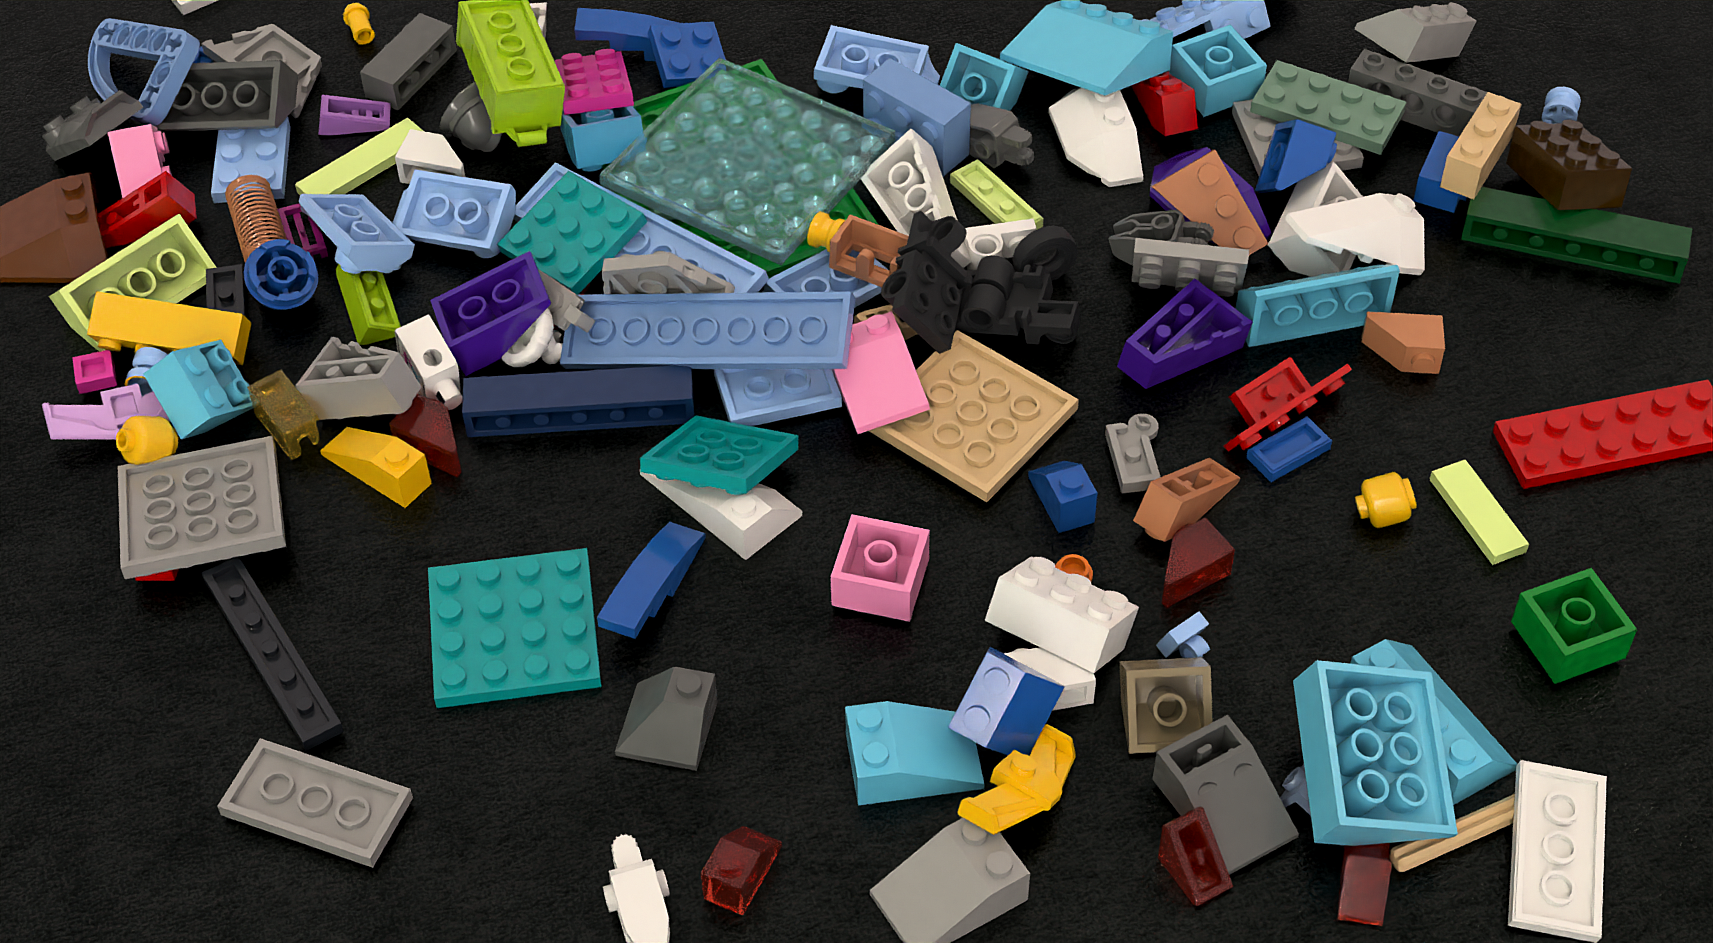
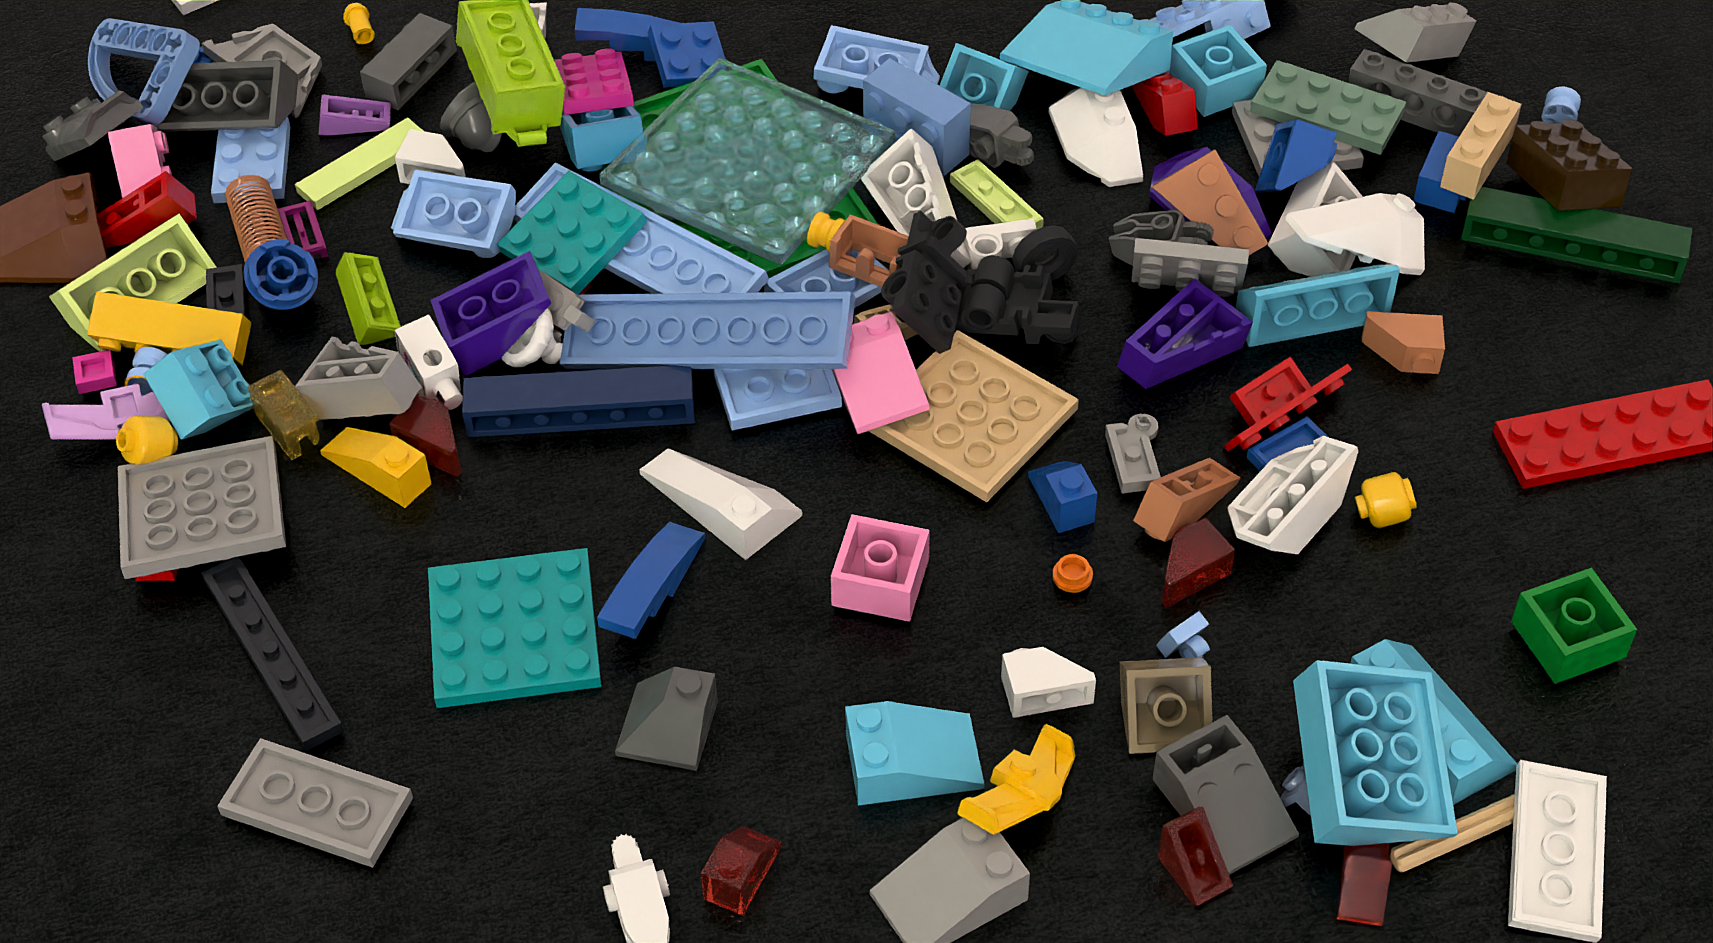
(359, 230): light blue slope -> none
(658, 274): light grey wing -> none
(719, 454): teal plate -> none
(1006, 705): slope -> none
(1062, 613): white brick -> none
(1294, 495): none -> white wedge
(1479, 512): yellowish green tile -> none

